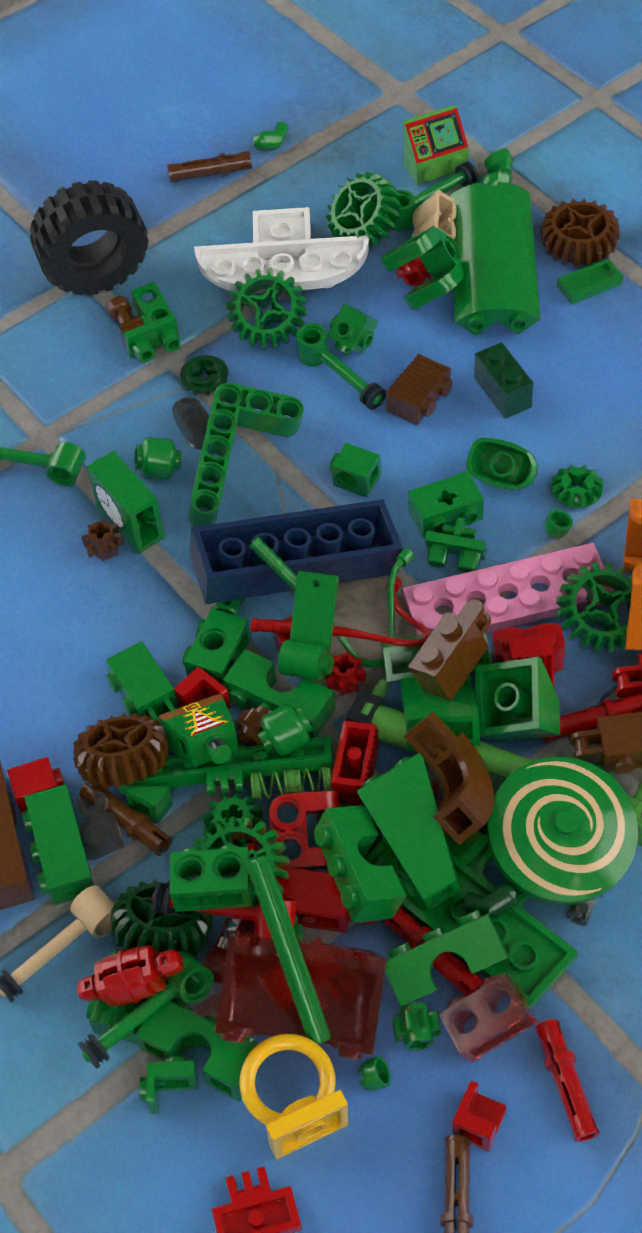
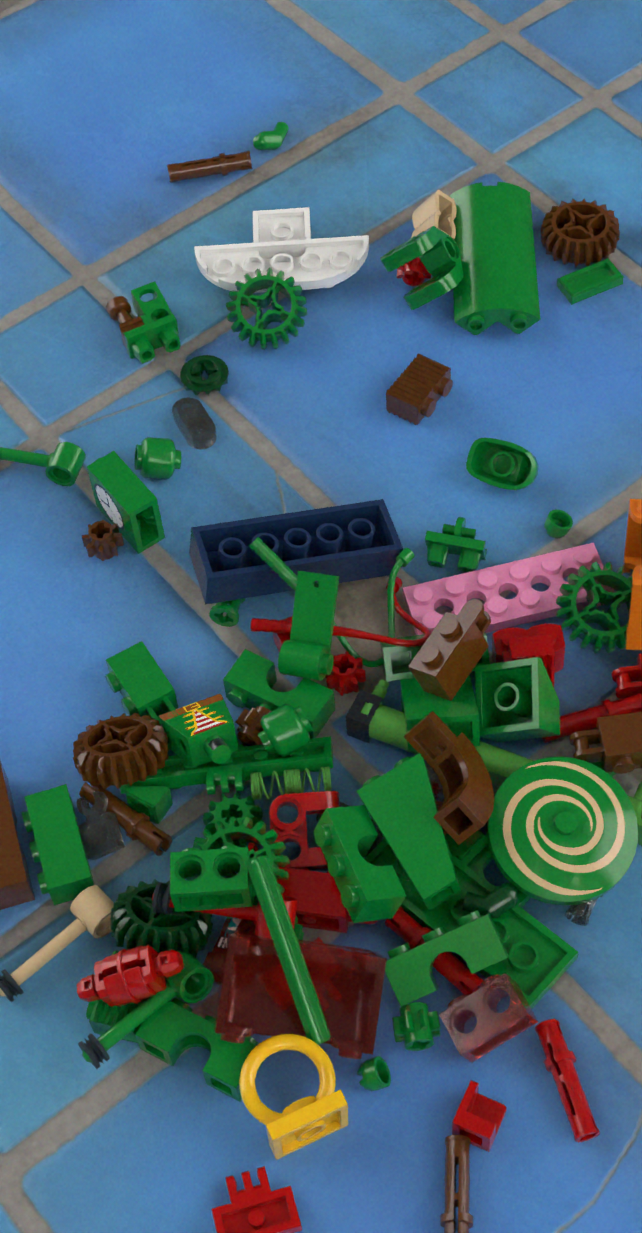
(33, 778): red brick -> none
(79, 212): black tyre -> none
(171, 1075): green bracket -> none
(197, 687): red panel -> none
(219, 631): green brick -> none
(220, 442): green beam -> none
(314, 351): green piece -> none
(352, 330): green brick -> none
(354, 760): red brick -> none
(355, 469): green brick -> none
(364, 208): green gear -> none
(434, 144): bright green slope -> none
(445, 502): green brick -> none
(464, 174): green piece -> none
(499, 167): green arm -> none
(503, 380): dark green brick -> none
(576, 496): green gear -> none

